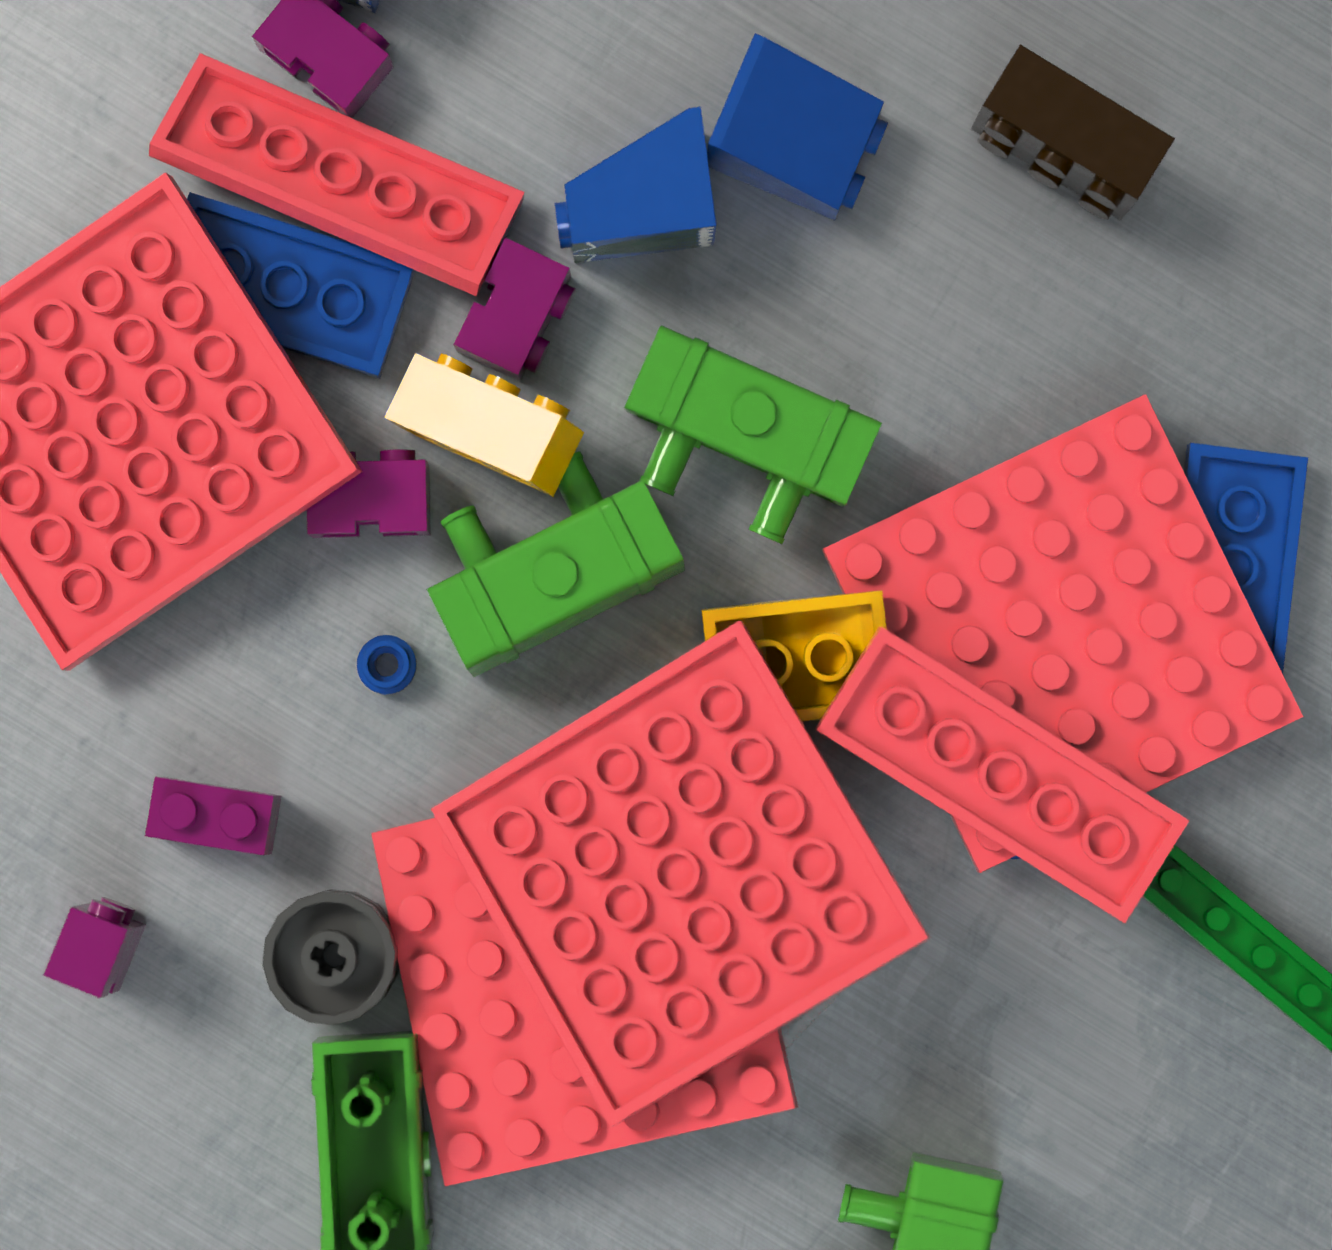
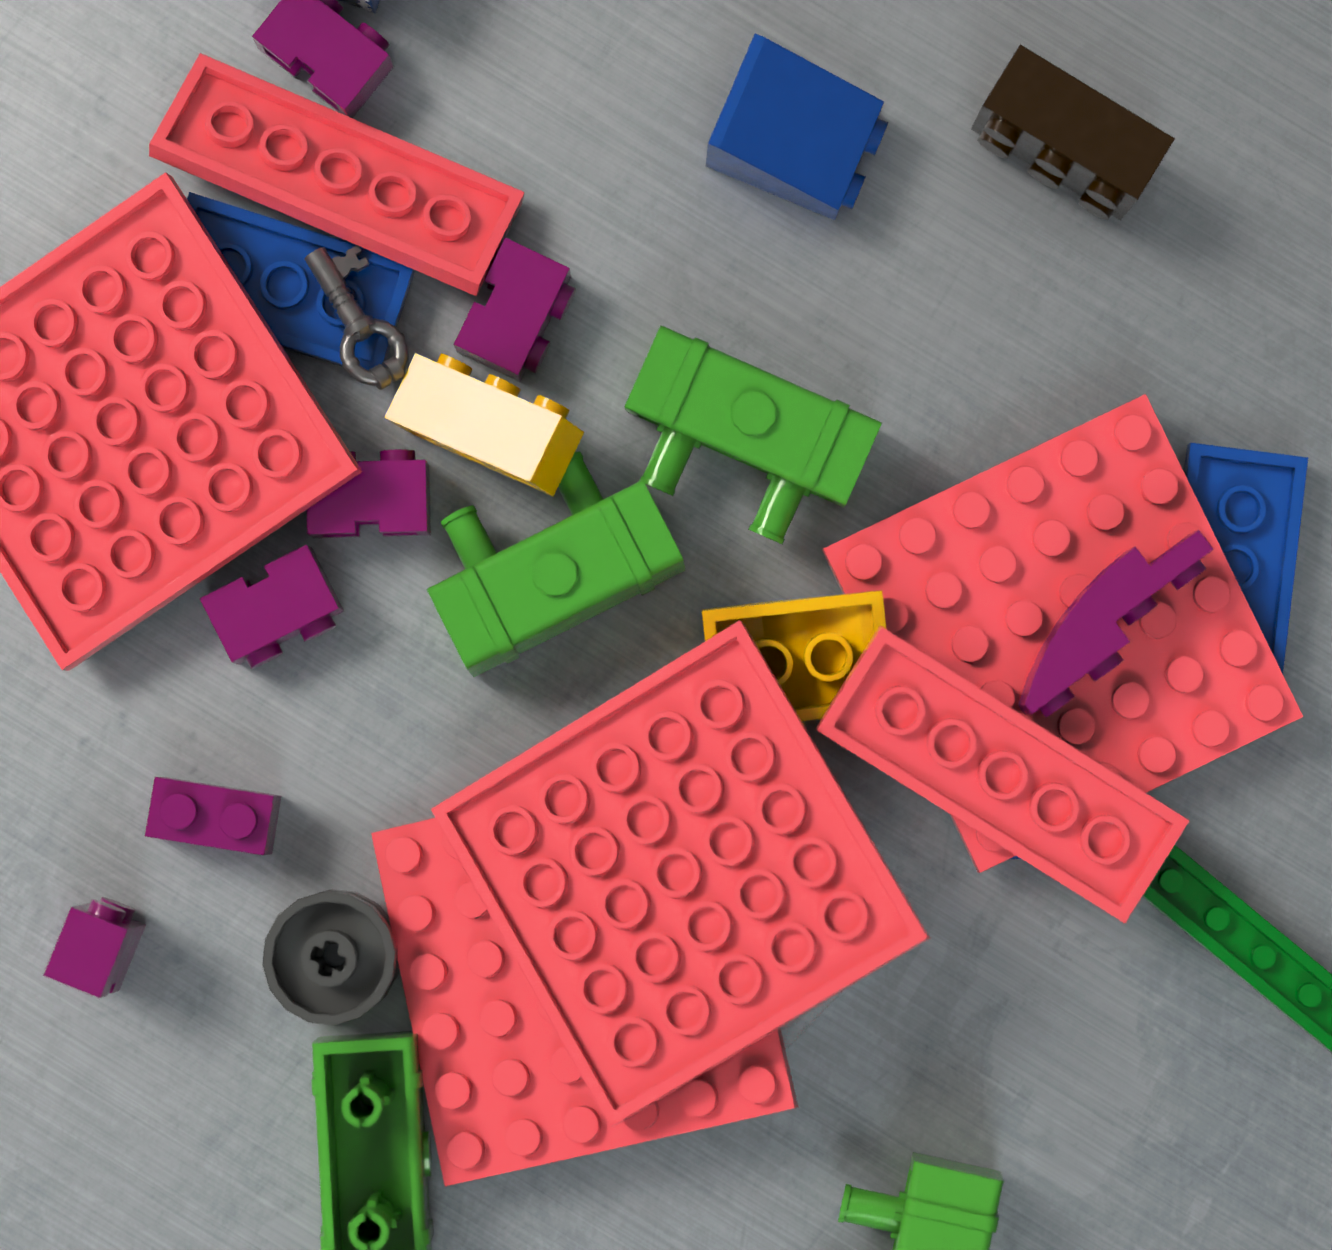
(265, 614): none -> magenta brick
(358, 326): none -> flat silver piece
(367, 664): blue plate -> none
(643, 197): blue slope -> none
(1087, 633): none -> magenta slope

